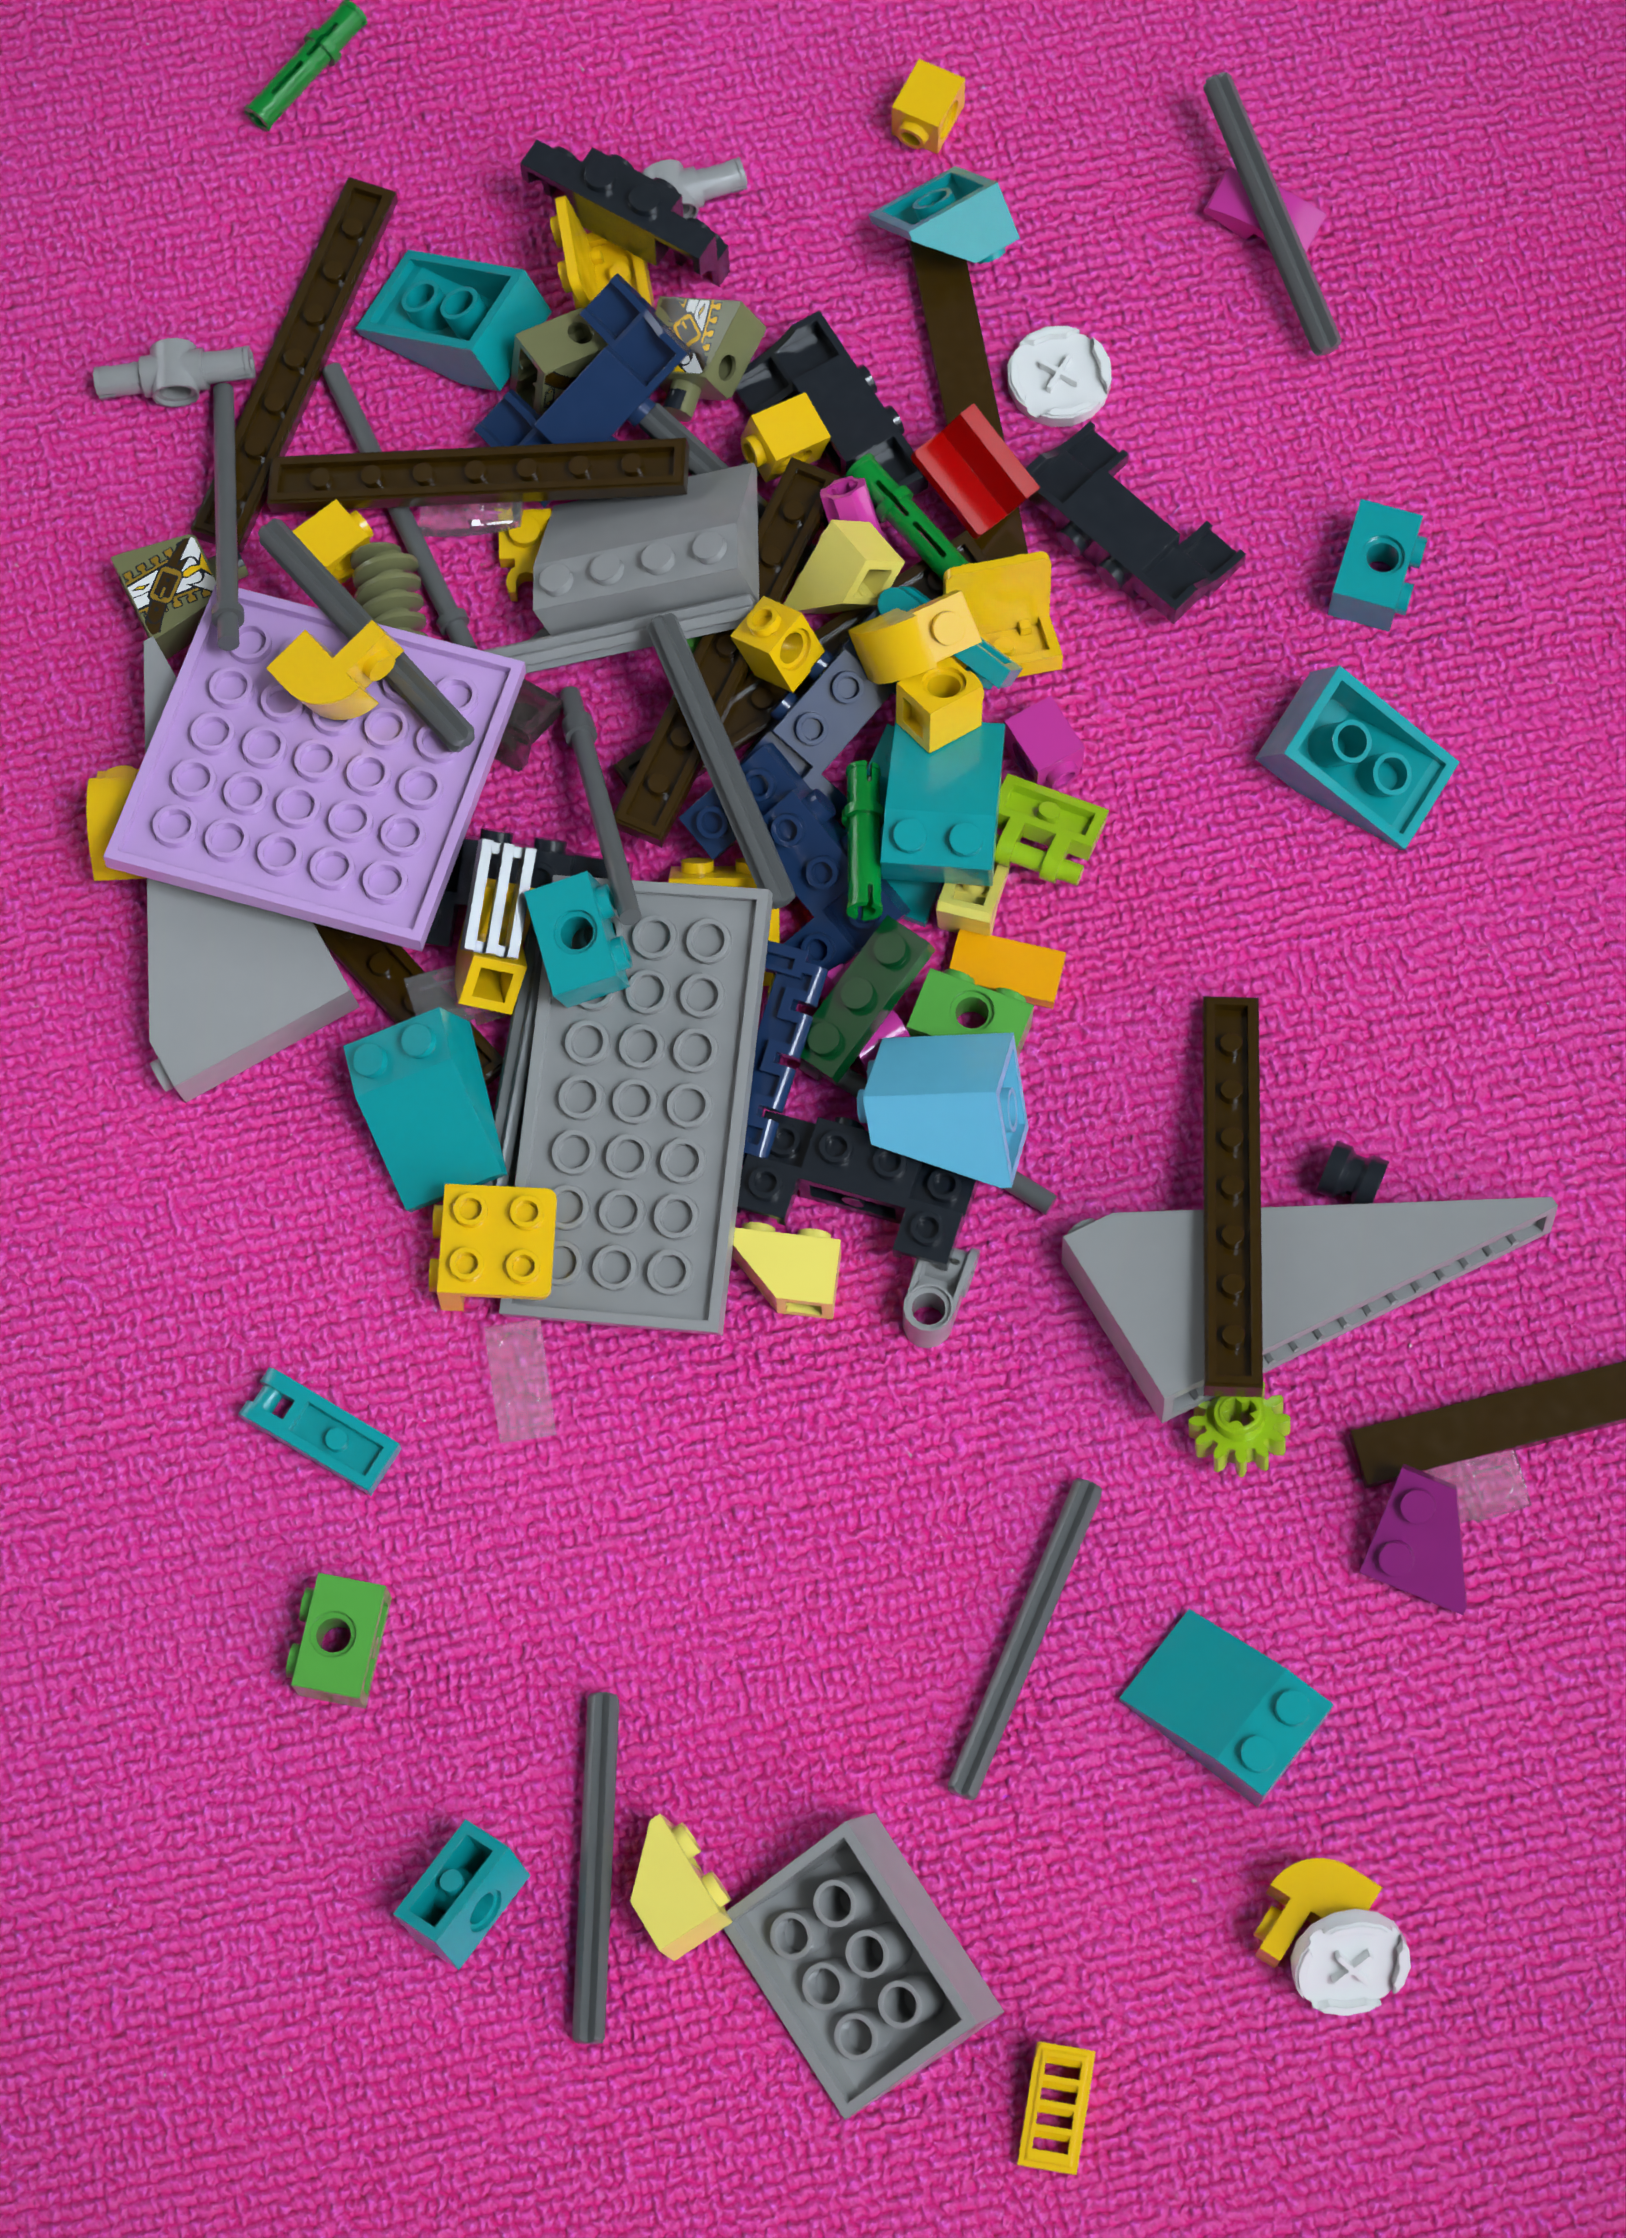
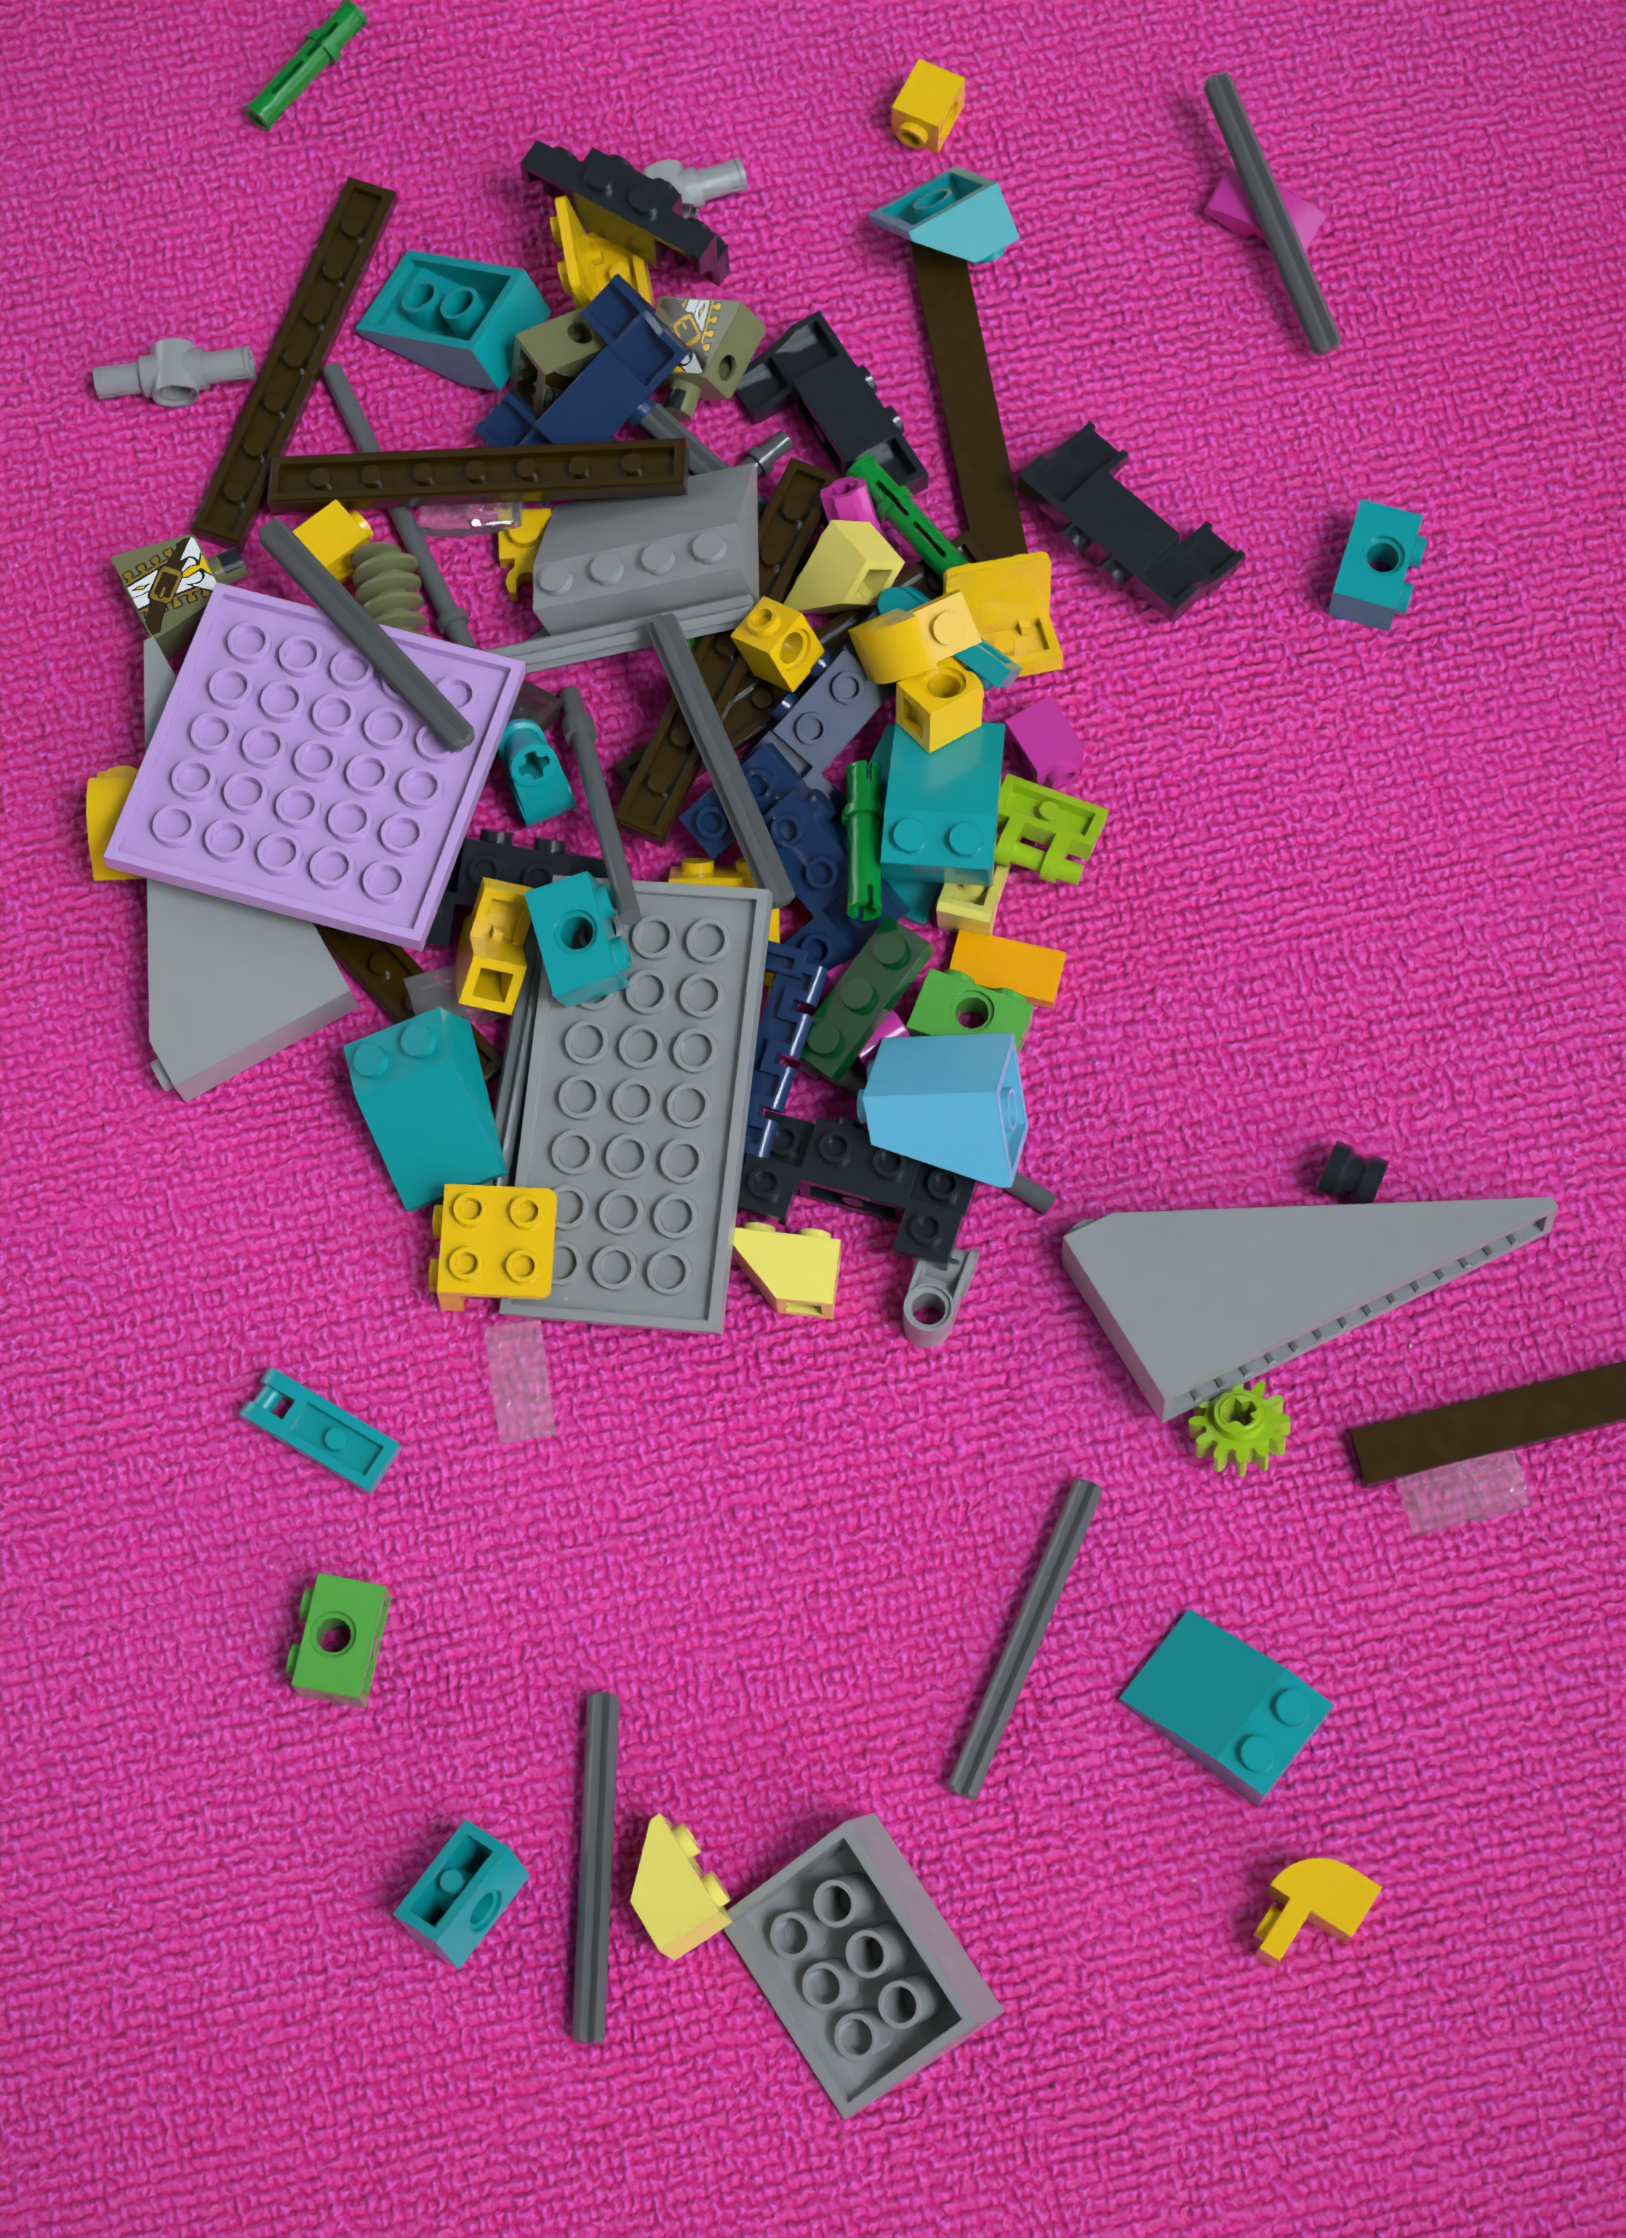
(227, 612): dark grey bar -> none
(336, 683): yellow brick -> none
(519, 904): tile -> none
(533, 773): none -> teal piece
(783, 433): yellow brick -> none
(974, 472): red panel -> none
(1059, 376): white tile -> none
(1062, 2056): yellow slope -> none
(1231, 1198): dark brown tile -> none
(1350, 1962): white tile -> none
(1357, 756): teal slope -> none
(1420, 1541): magenta wing -> none

